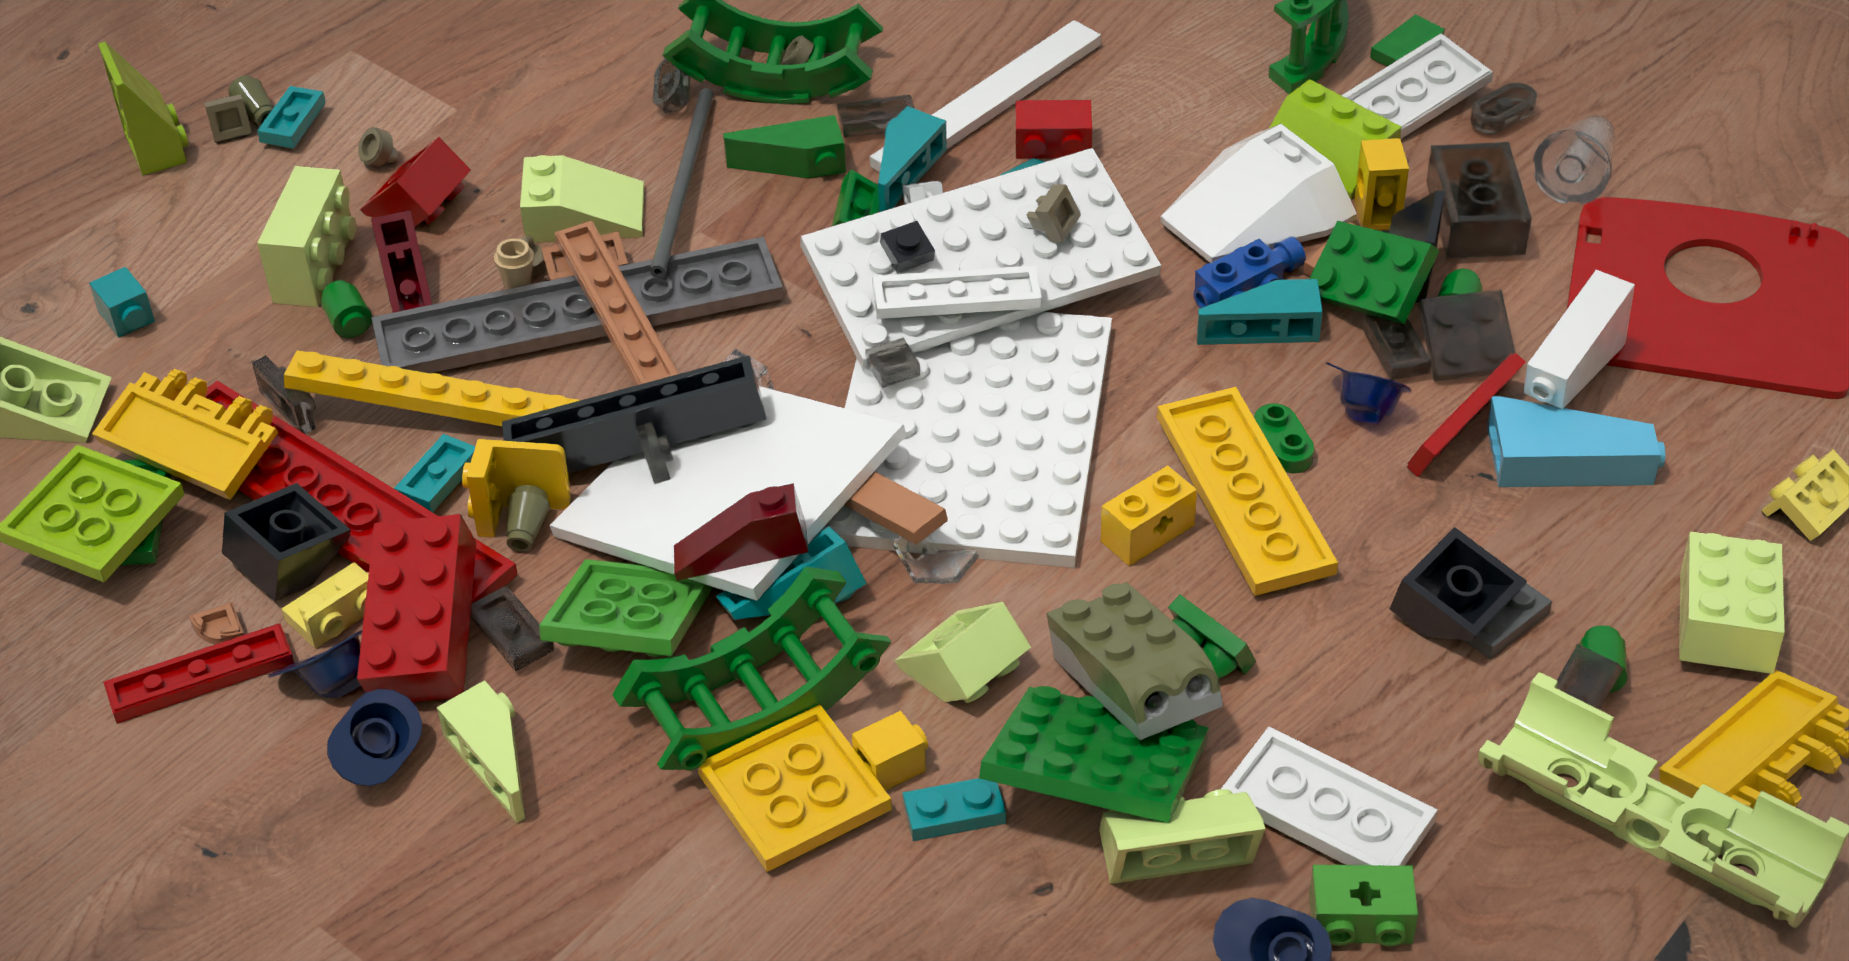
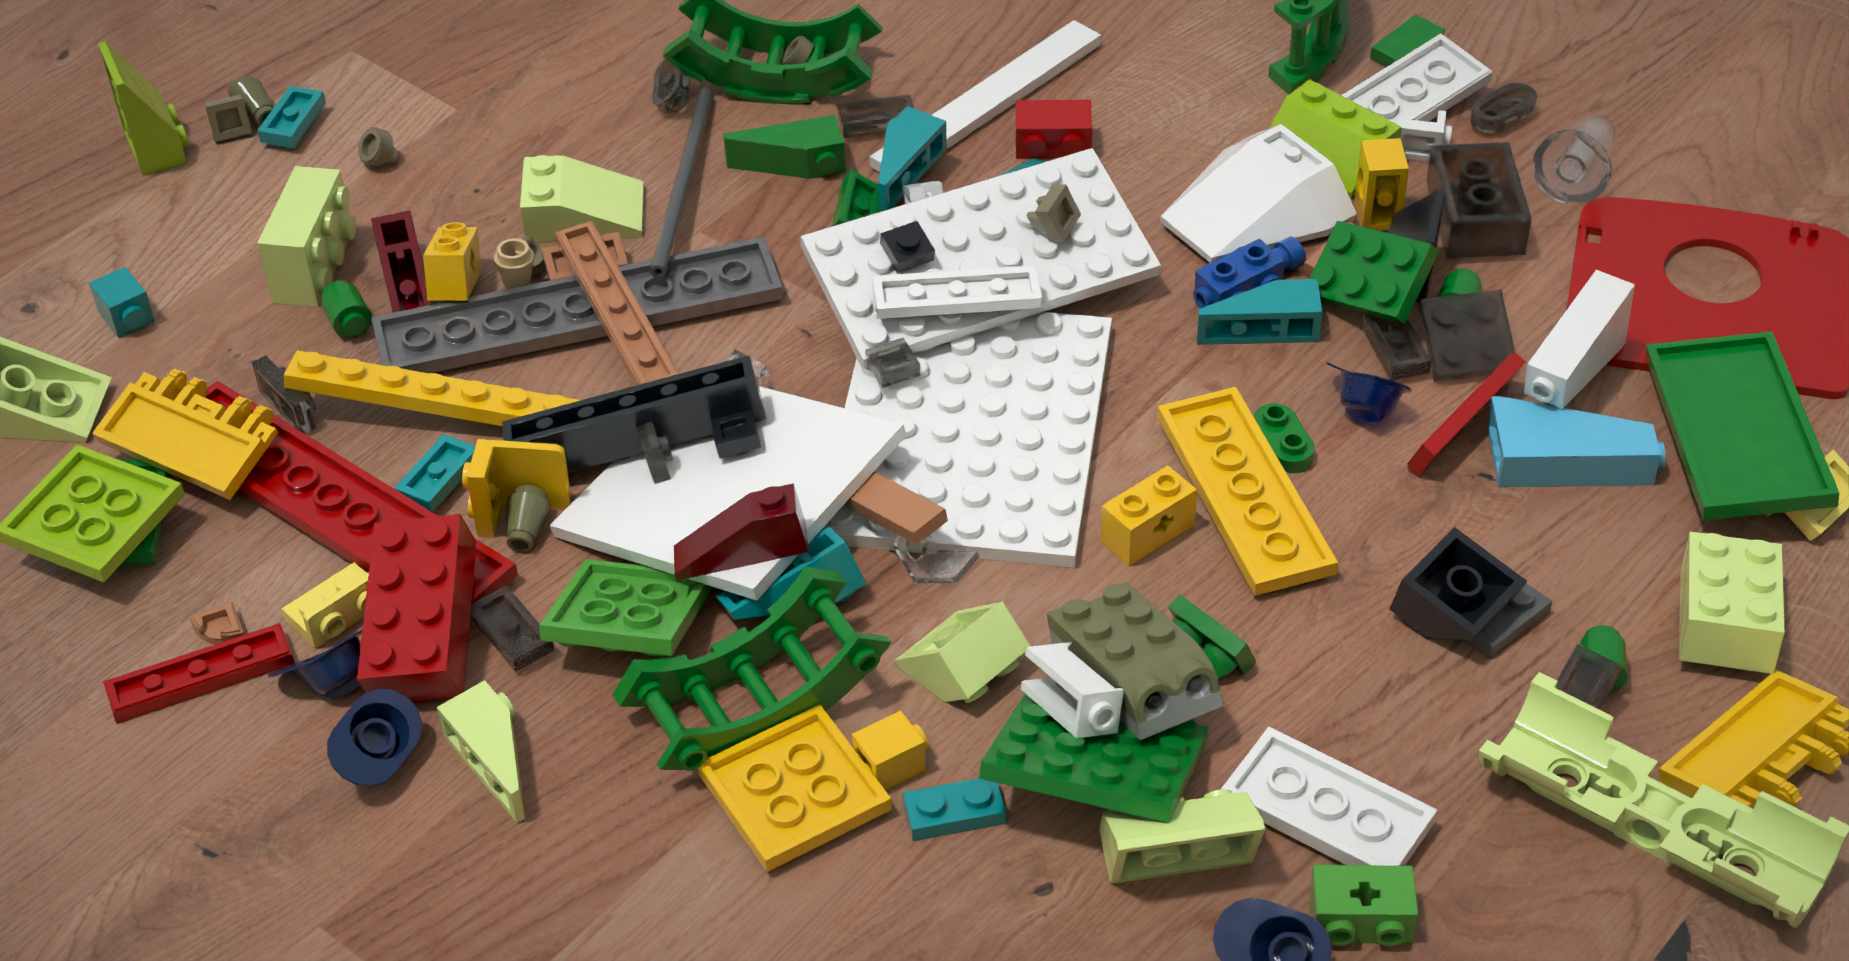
(282, 540): black slope -> none
(420, 184): red slope -> none
(452, 263): none -> yellow brick
(735, 434): none -> black plate
(1074, 692): none -> white window
(1420, 135): none -> white bracket
(1740, 426): none -> green tile

